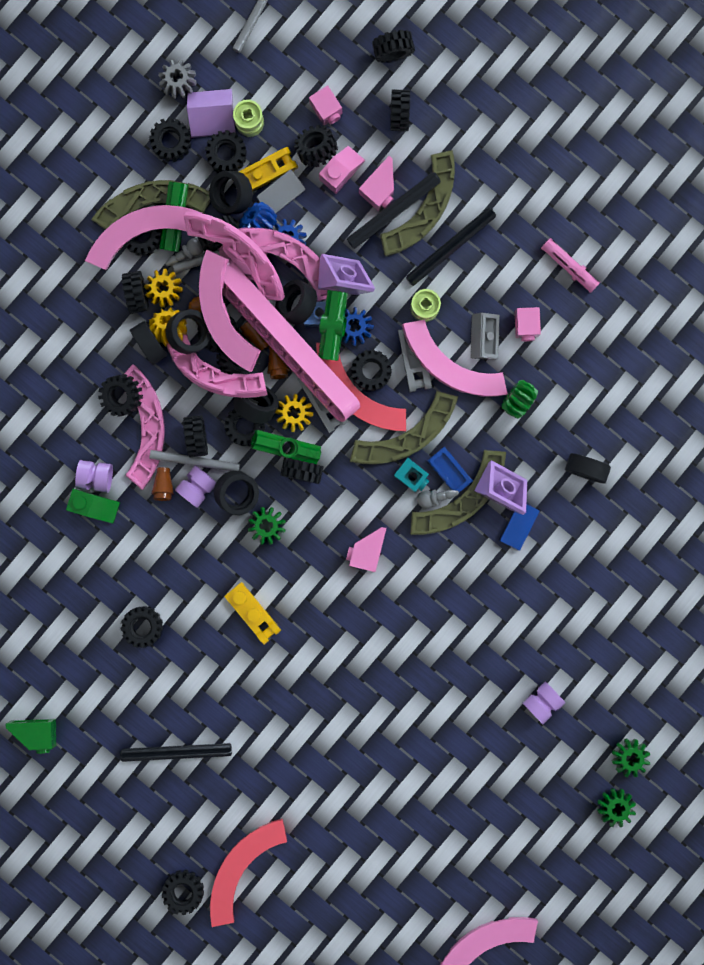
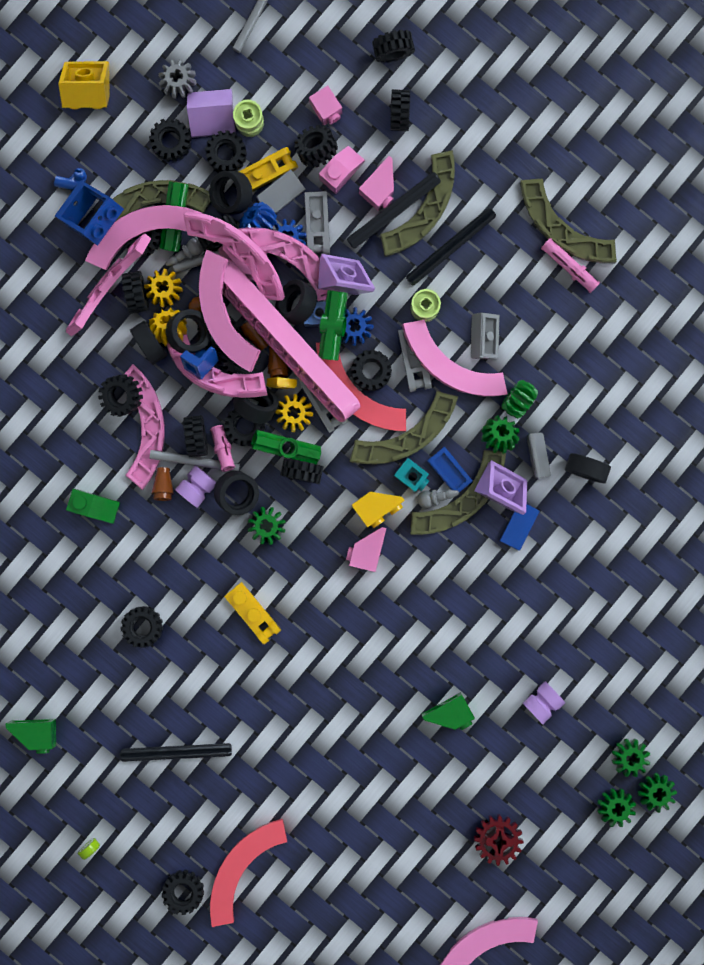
(71, 182): none -> blue arm
(85, 84): none -> yellow slope
(85, 196): none -> blue window
(89, 848): none -> lime tile
(90, 475): lavender wheel -> none
(106, 283): none -> bright pink tile
(199, 363): none -> blue panel
(222, 448): none -> bright pink pin
(281, 383): none -> yellow tile
(317, 221): none -> light grey plate
(375, 505): none -> yellow slope
(451, 713): none -> green slope
(489, 839): none -> dark red gear
(506, 440): none -> green gear
(527, 323): bright pink brick -> none
(538, 455): none -> light grey slope
(563, 235): none -> olive tile
(662, 798): none -> green gear

